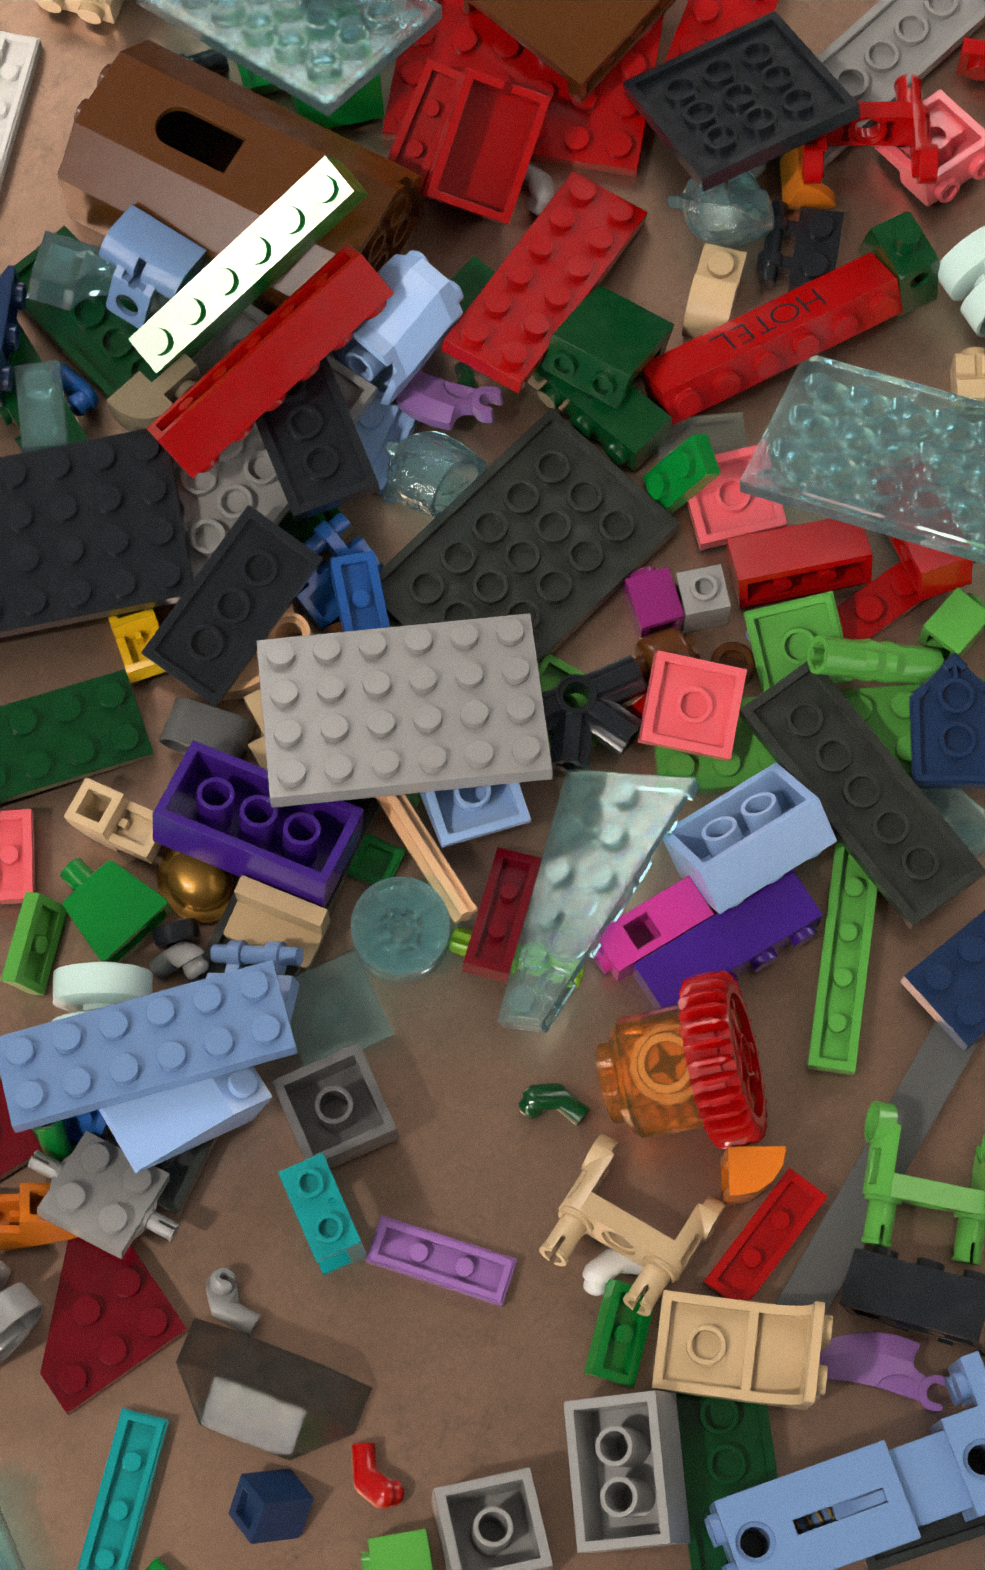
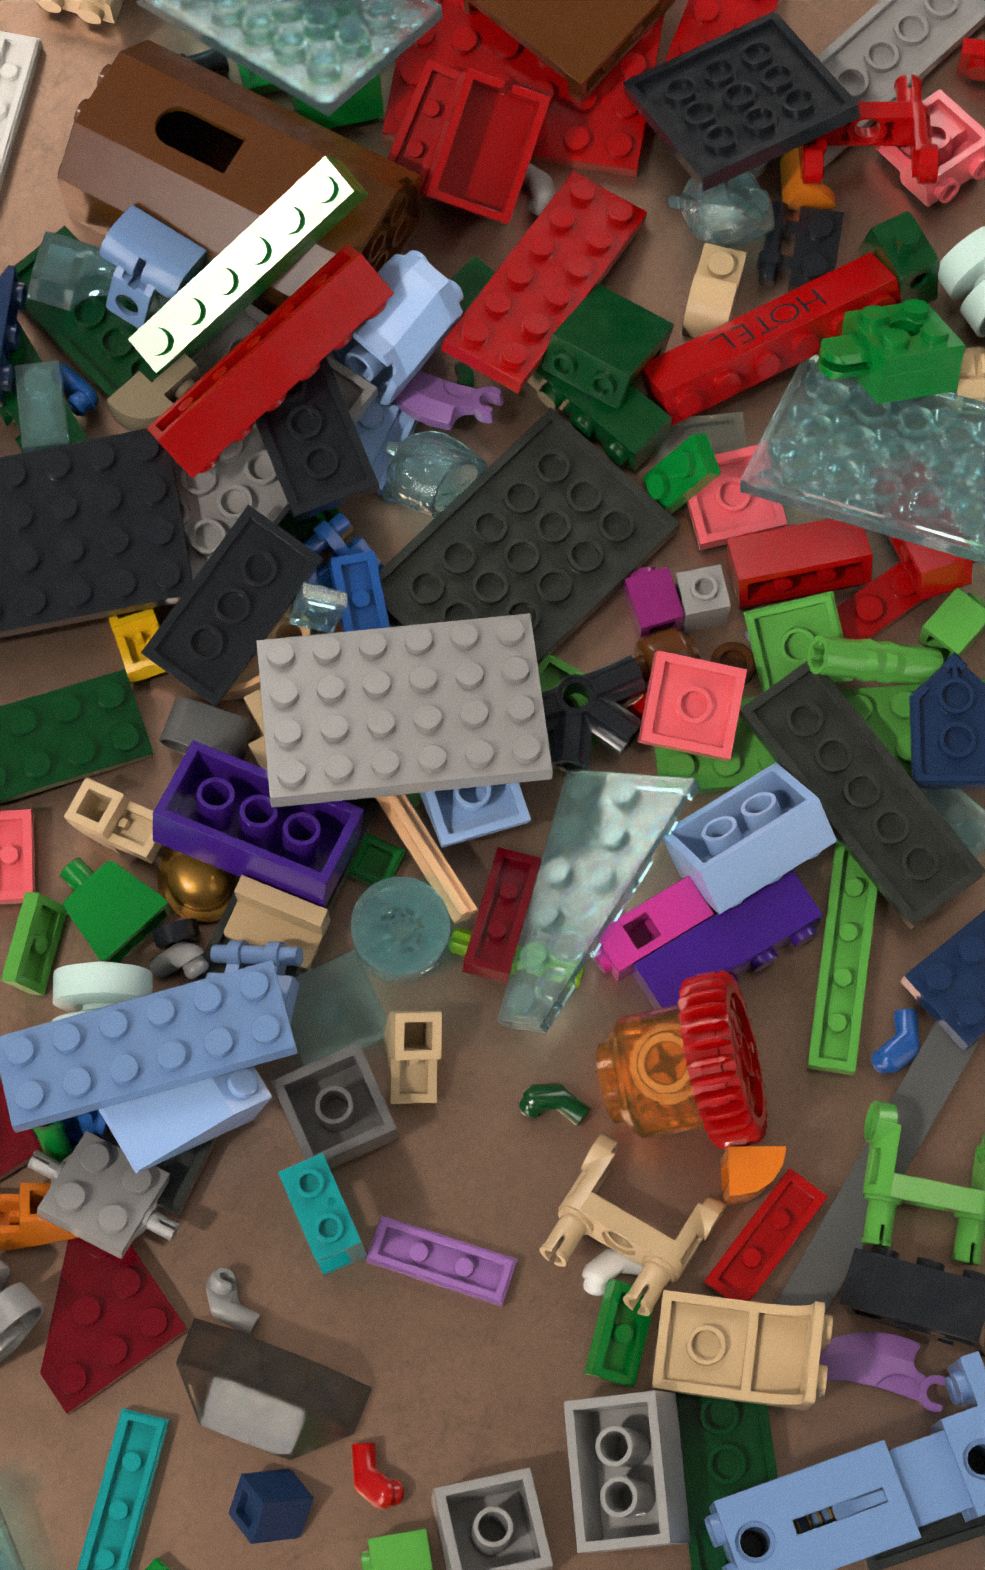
(318, 607): none -> clear light blue plate
(412, 1053): none -> tan brick
(895, 352): none -> green brick
(901, 1047): none -> blue arm

